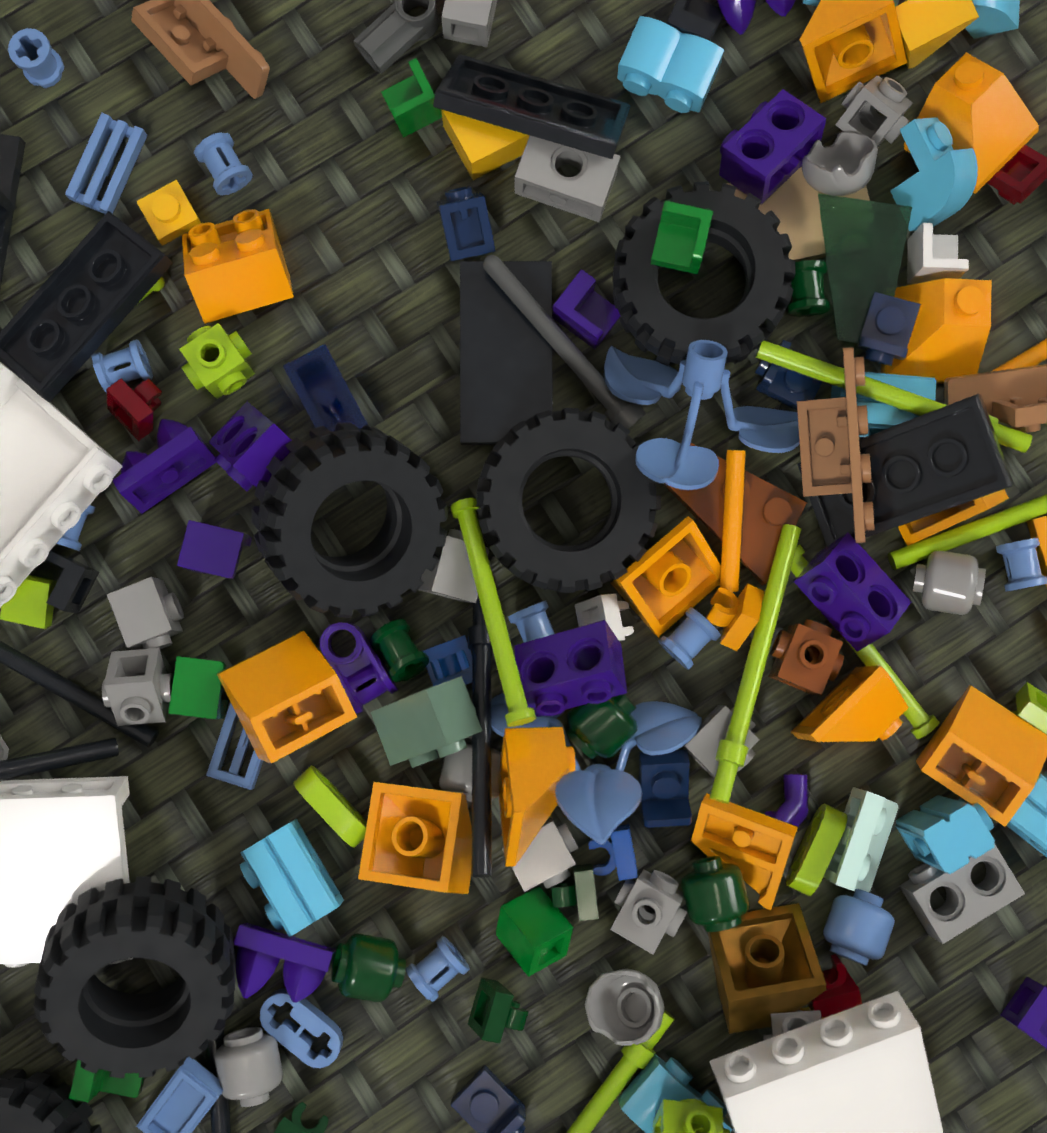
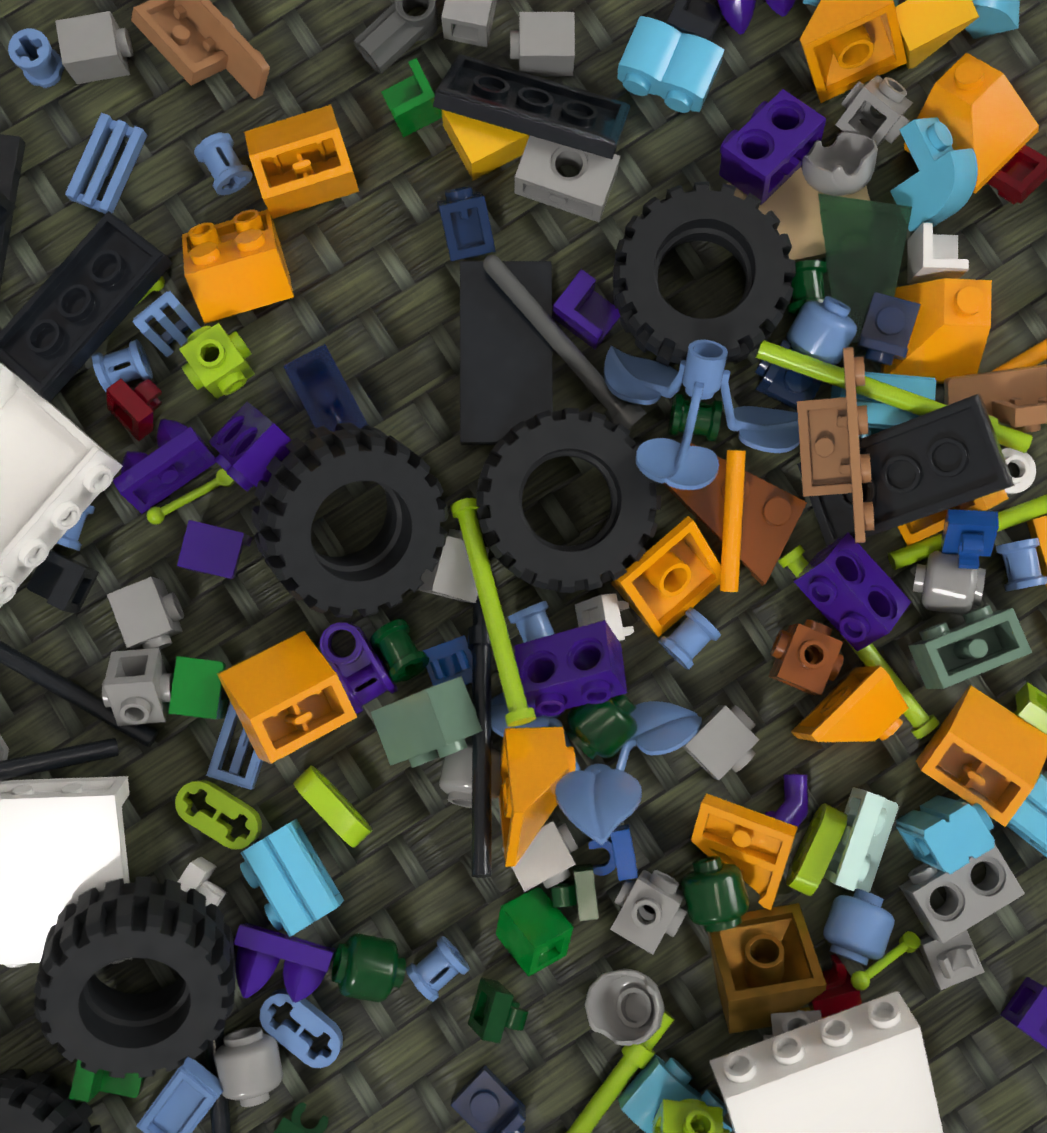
(29, 603): lime tile -> none
(94, 47): none -> light grey brick
(156, 515): none -> lime hinge
(168, 212): yellow plate -> none
(173, 331): none -> medium blue tile
(197, 876): none -> white tile
(211, 823): none -> lime beam
(300, 162): none -> light orange slope
(418, 839): light orange slope -> none
(544, 43): none -> light grey brick
(665, 789): dark blue bracket -> none
(681, 237): green panel -> none
(707, 419): none -> dark green bush
(732, 751): lime bar -> none
(736, 614): light orange tile -> none
(822, 330): none -> medium blue head
(908, 942): none -> lime hinge
(951, 961): none -> light grey tile
(969, 535): none -> blue tile
(969, 648): none -> sand green brick
(1026, 467): none -> white plate

